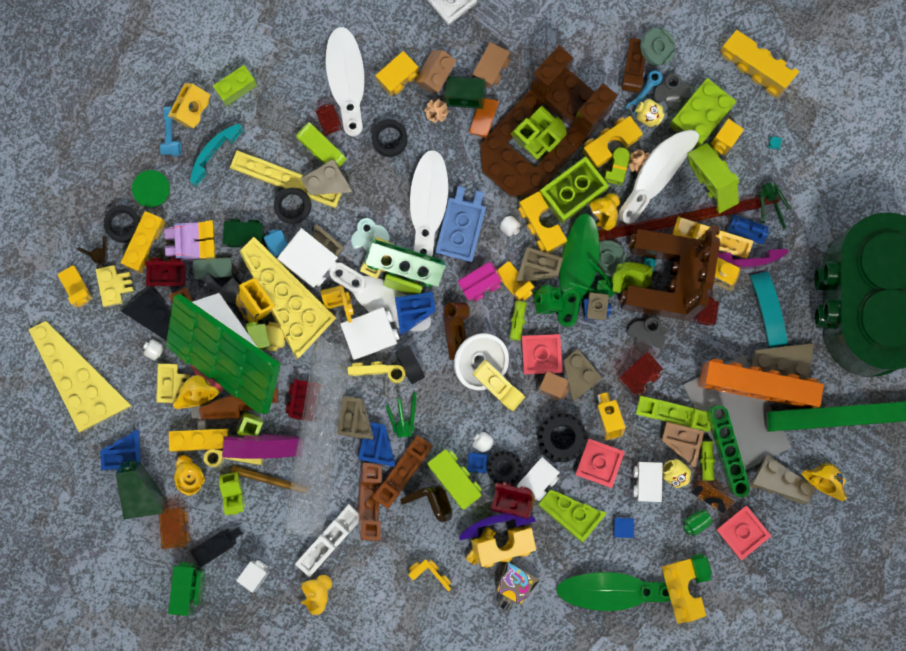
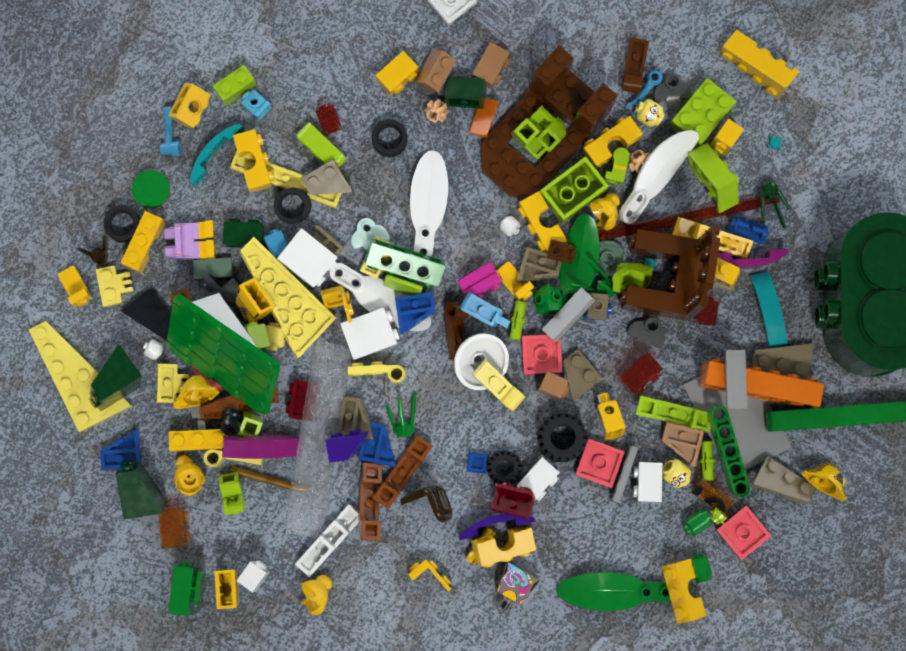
(115, 380): none -> dark green slope
(165, 273): dark red bracket -> none
(215, 546): black hinge -> none
(227, 589): none -> yellow torso
(230, 421): none -> black wheel
(249, 144): none -> yellow arch
(258, 110): none -> medium azure brick
(344, 447): none -> dark purple slope
(346, 77): white plant -> none
(410, 364): black tyre -> none
(455, 479): lime brick -> none
(461, 226): medium blue tile -> none
(482, 442): white piece -> none
(483, 310): none -> dark azure hinge
(561, 252): none -> reddish brown bracket
(568, 315): none -> light grey tile
(571, 515): lime wing -> none
(624, 474): none -> light grey tile
(624, 527): blue tile -> none
(657, 46): sand green tile -> none
(718, 516): none -> lime plate
(735, 379): none -> light grey tile

